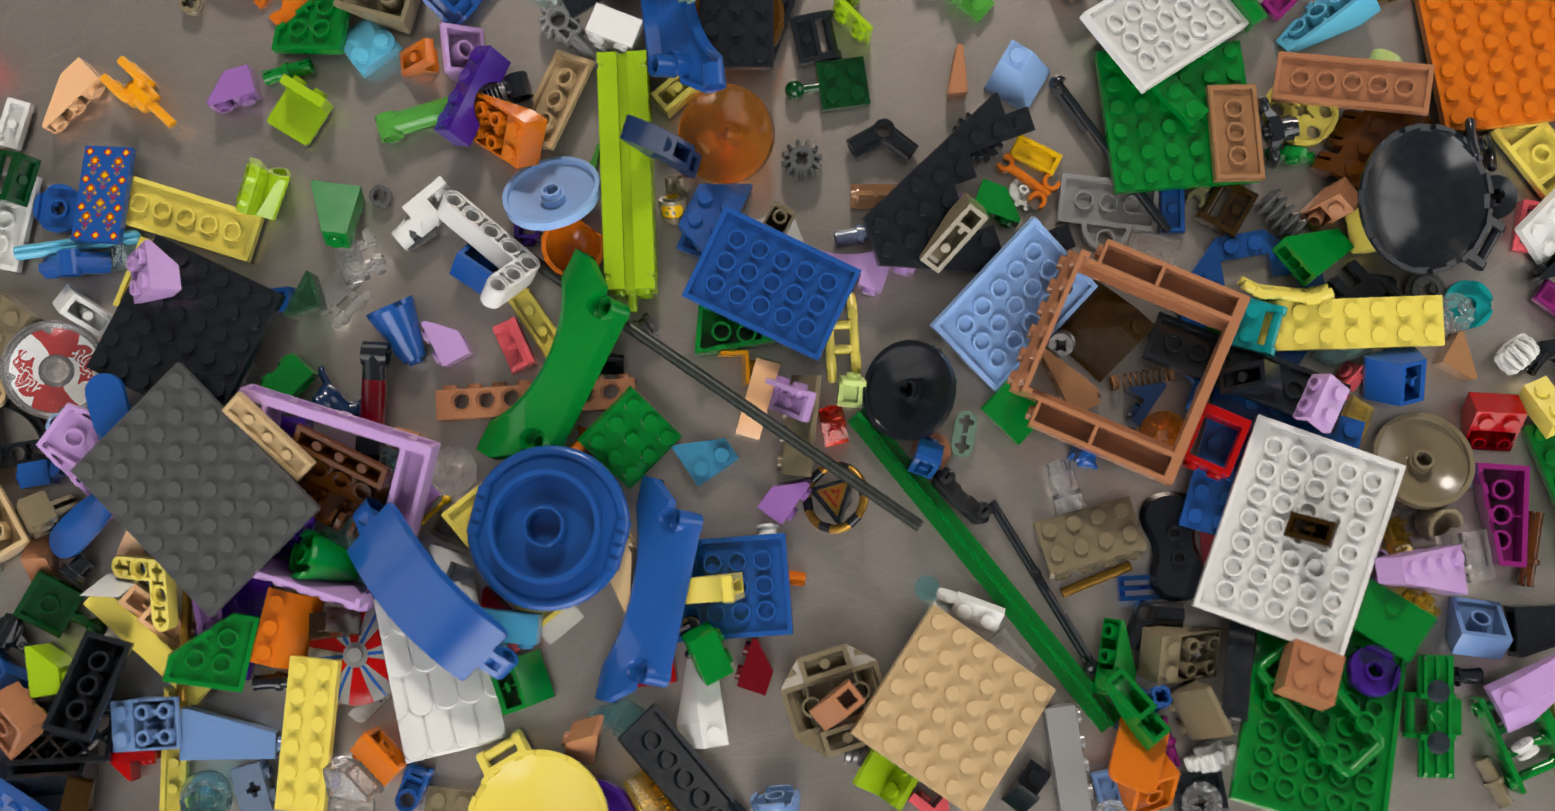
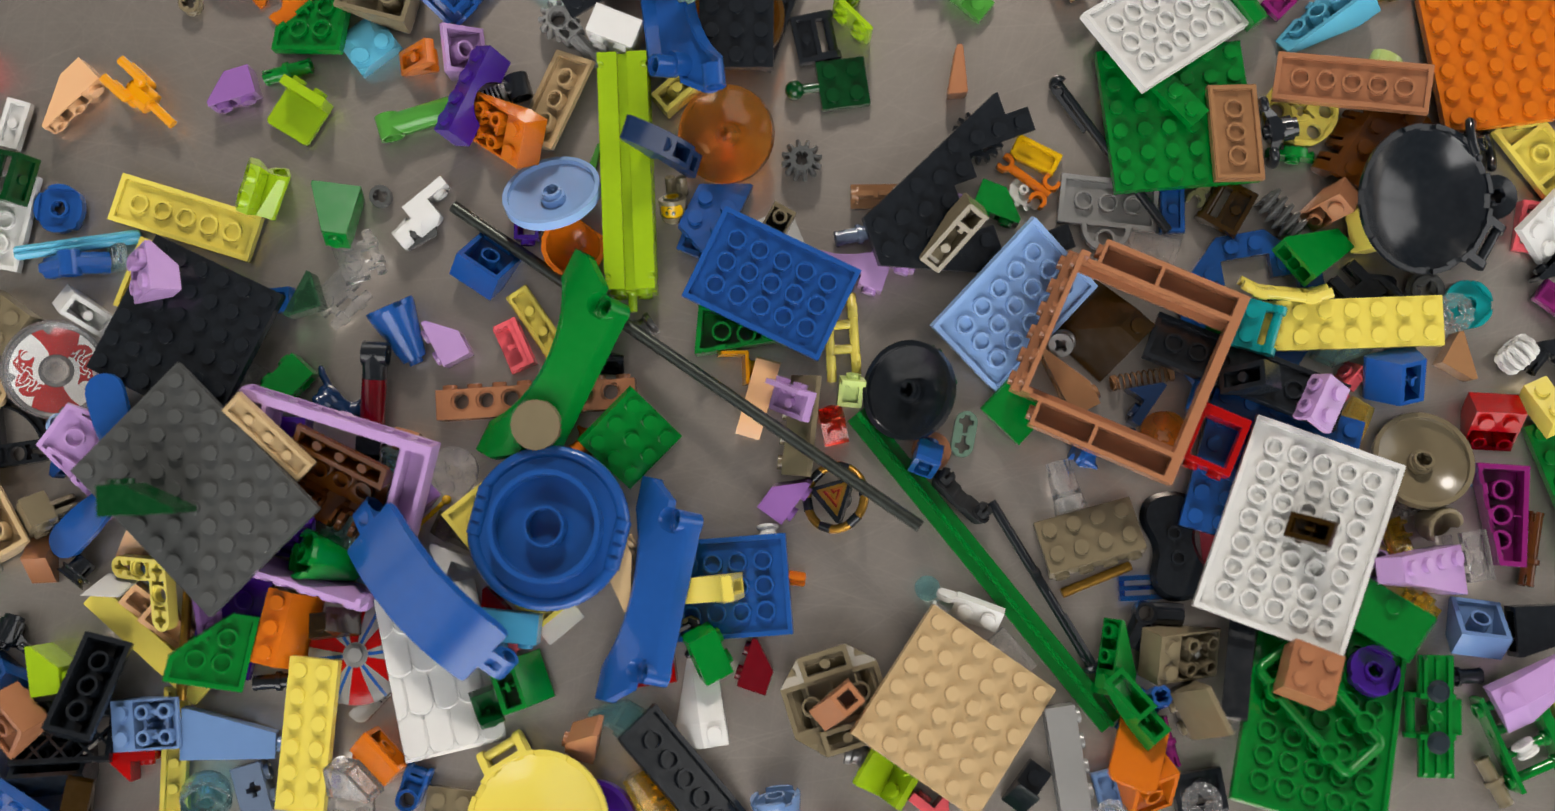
(35, 475): blue brick -> none
(53, 604): dark green plate -> none
(103, 195): blue tile -> none
(129, 498): none -> dark green slope
(486, 707): none -> dark green bracket
(515, 262): white beam -> none
(536, 424): none -> dark tan tile
(705, 458): dark azure wing -> none
(869, 140): black piece -> none
(1018, 76): light blue slope -> none
(1211, 756): white gear -> none

